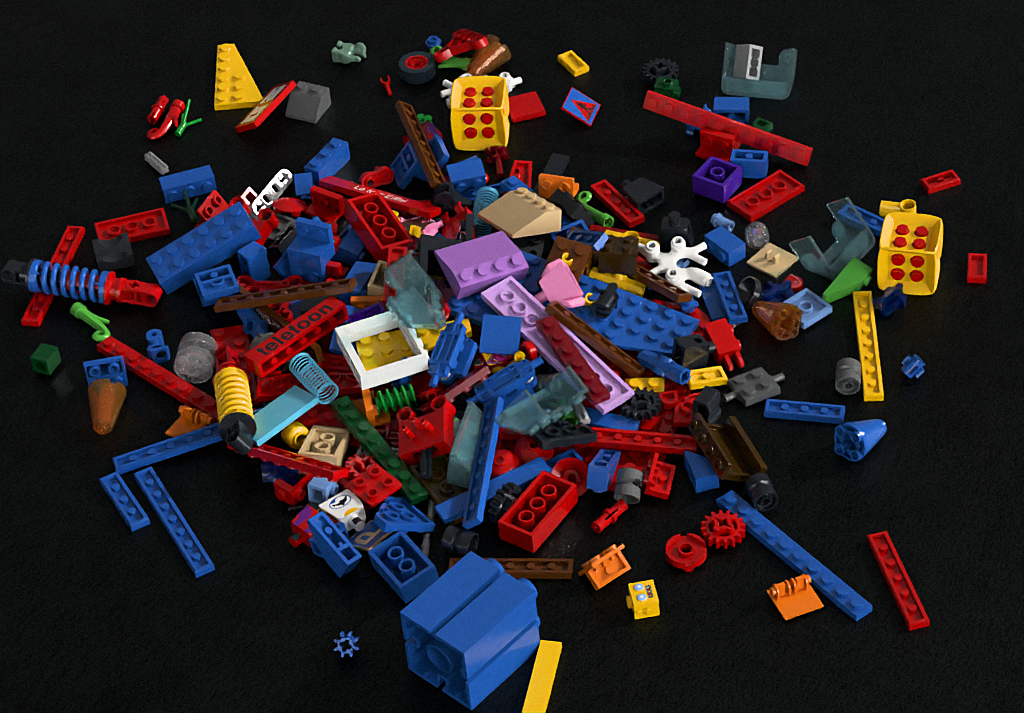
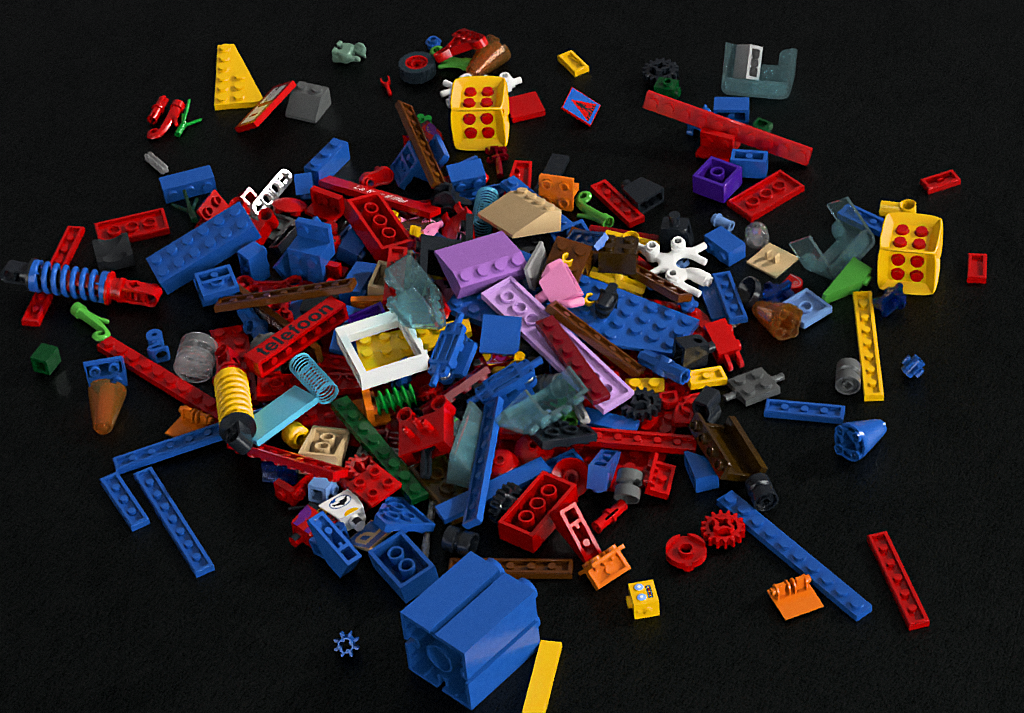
(529, 349): red tile -> none
(535, 265): none -> light grey window
(571, 208): black brick -> none
(575, 530): none -> red slope

